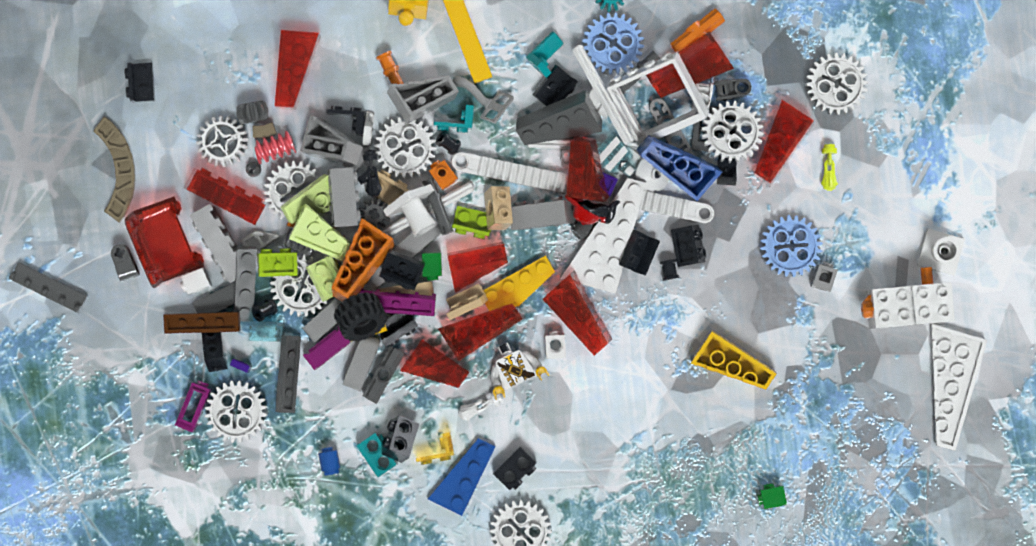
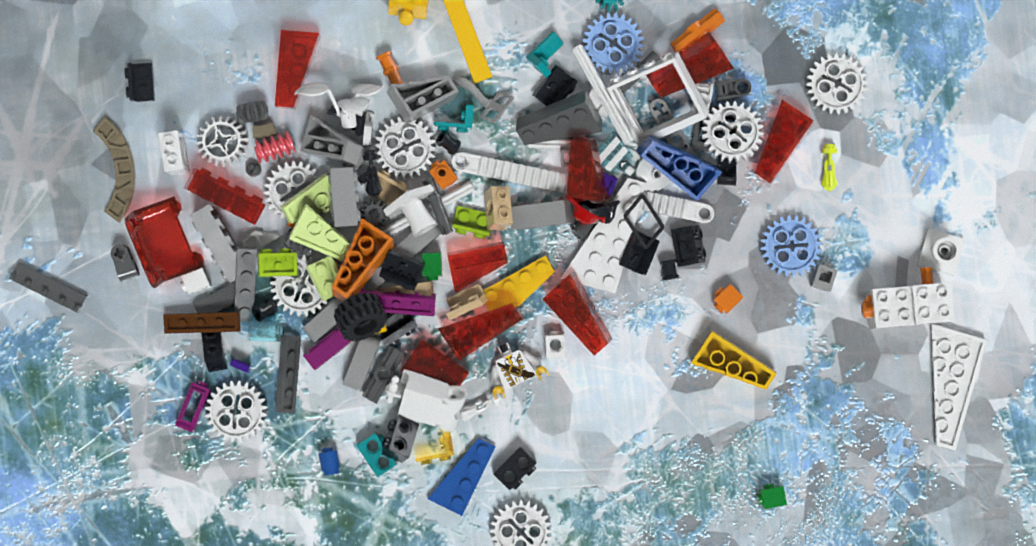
(175, 159): none -> white window
(349, 107): none -> white plant
(427, 400): none -> white piece
(645, 246): none -> black piece
(726, 299): none -> orange brick

